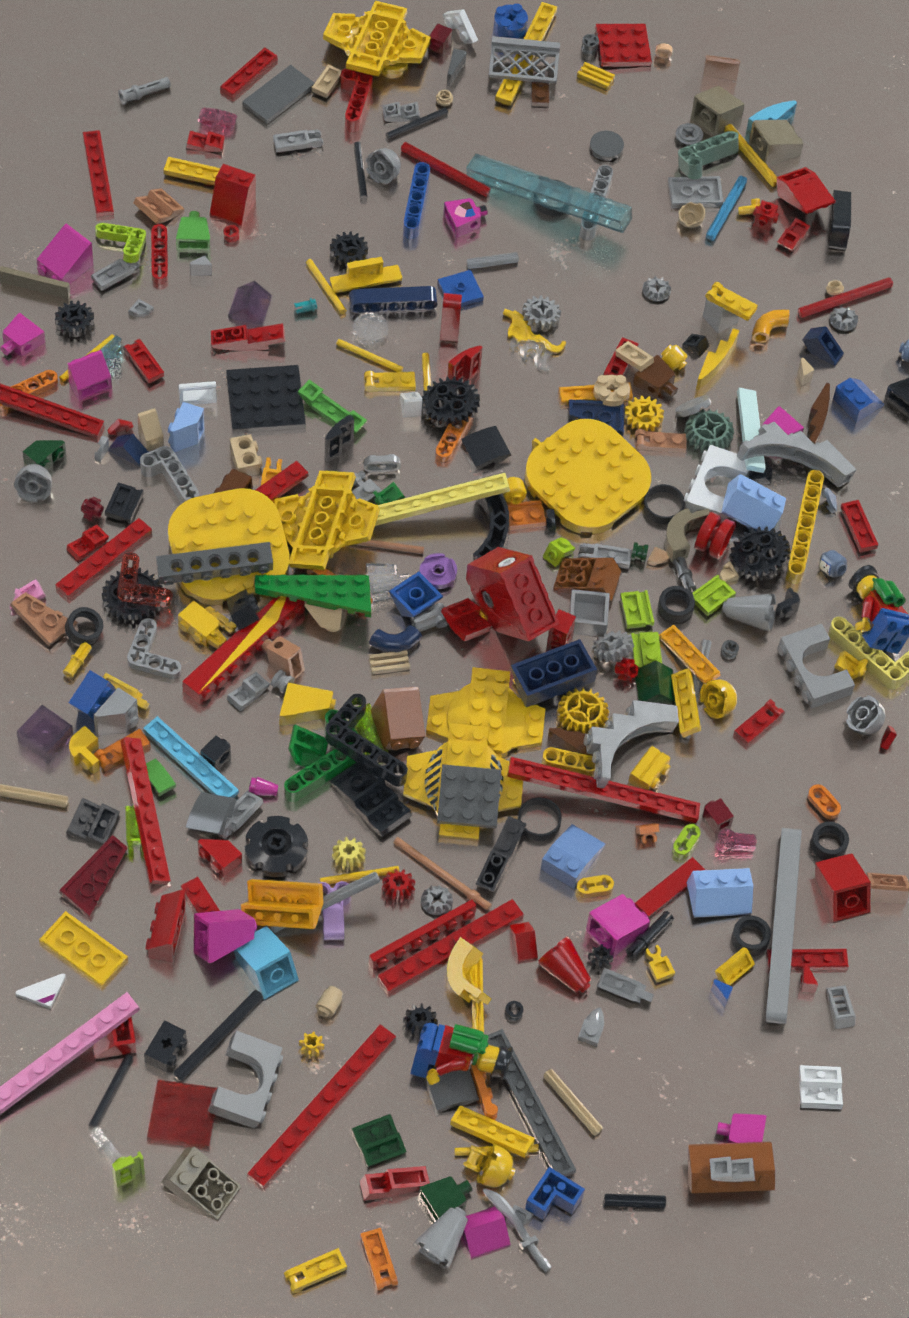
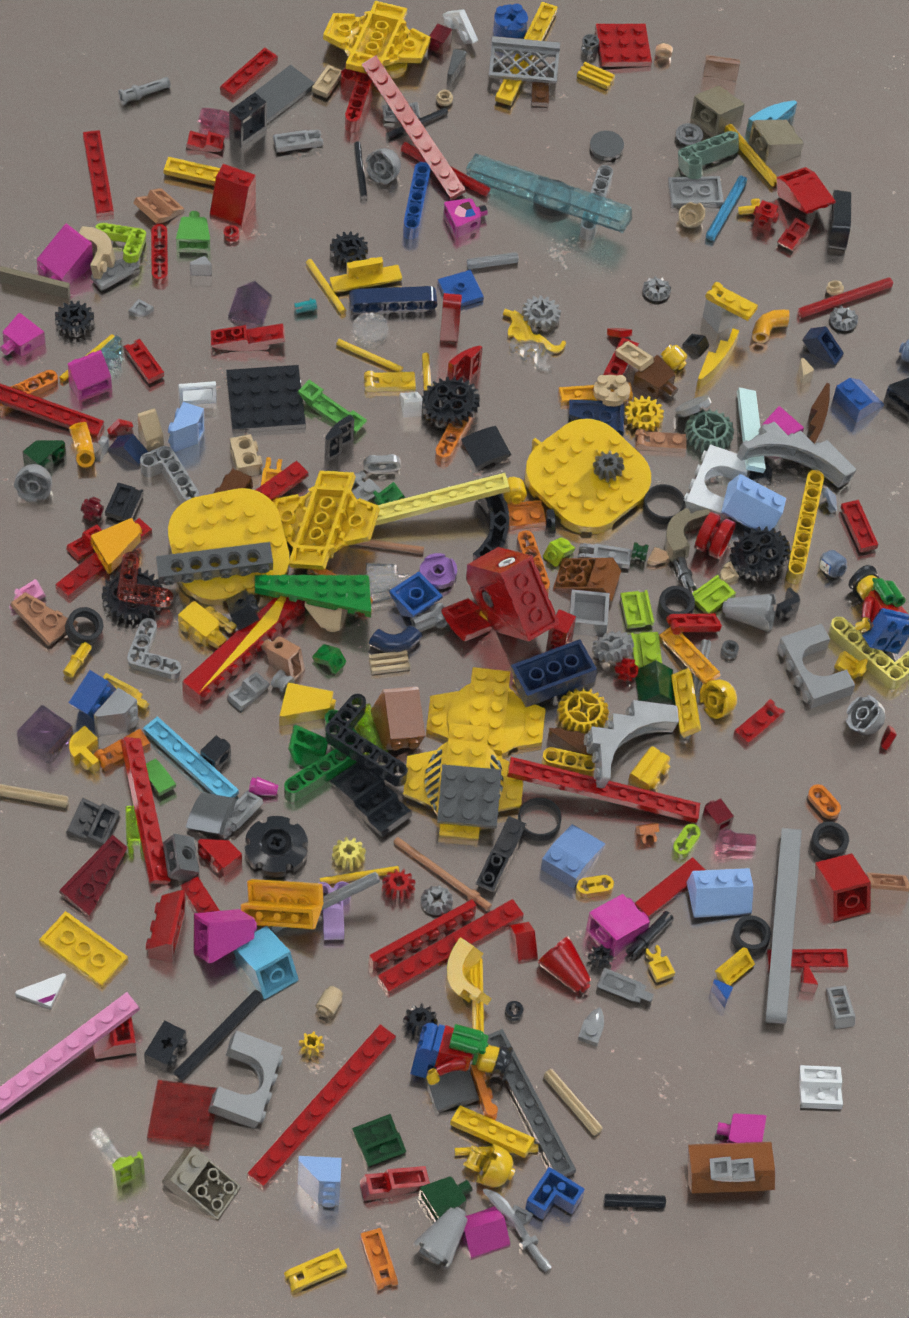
(82, 444): none -> light orange cylinder
(102, 248): none -> tan arch
(110, 1091): black bar -> none
(115, 542): none -> light orange slope
(181, 857): none -> dark grey brick
(257, 124): none -> black window
(320, 1179): none -> light blue slope
(330, 657): none -> green bracket
(413, 127): none -> plate
(532, 547): none -> orange beam
(608, 466): none -> dark grey gear
(619, 332): none -> red tile
(693, 623): none -> red plate

